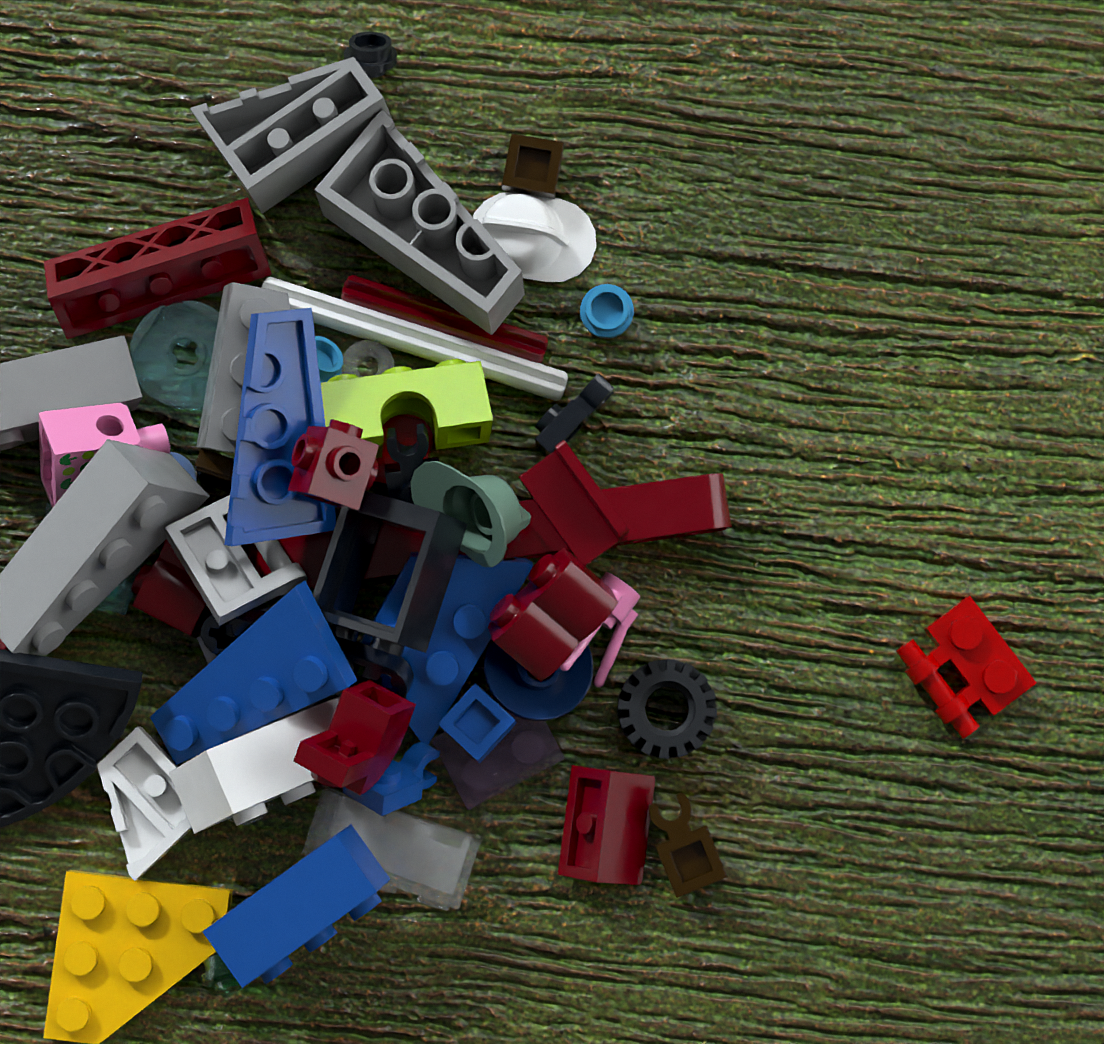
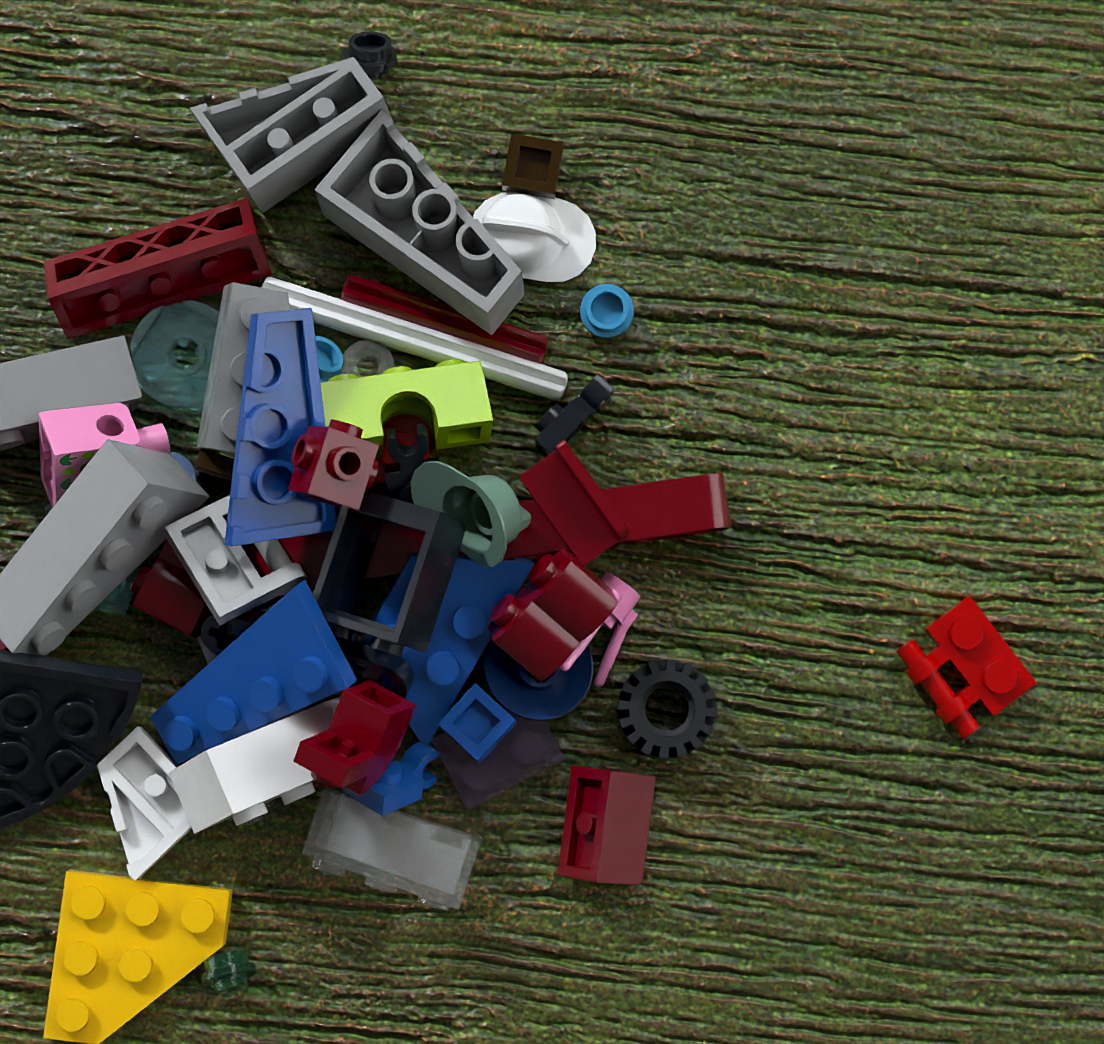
(298, 908): blue wedge -> none
(688, 854): dark brown plate -> none

